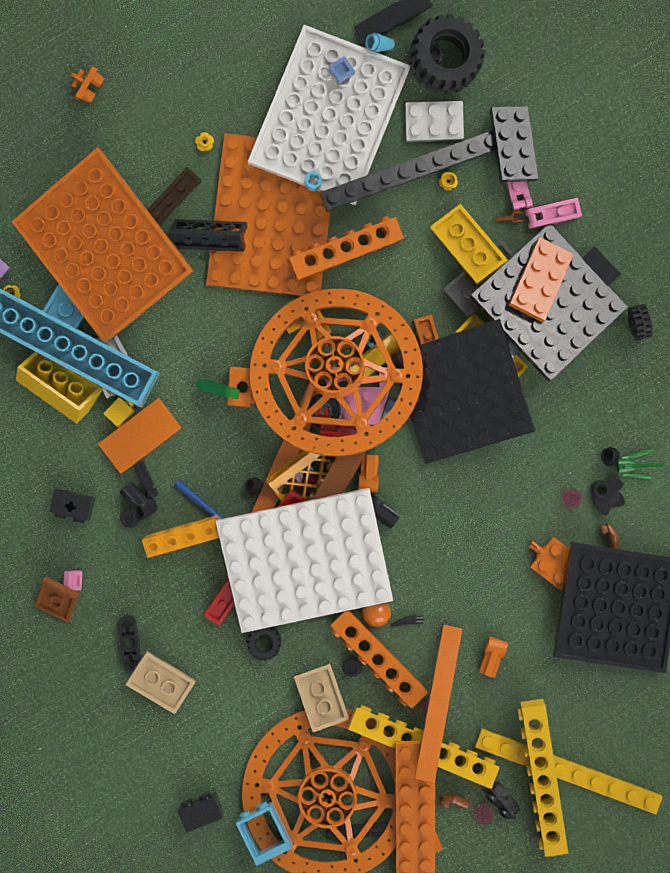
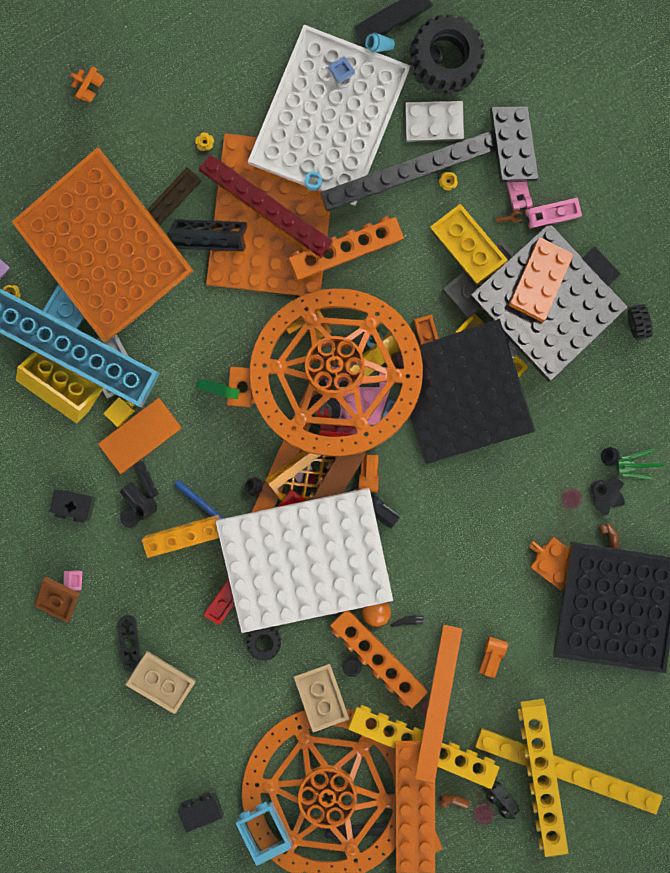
(266, 206): none -> dark red plate

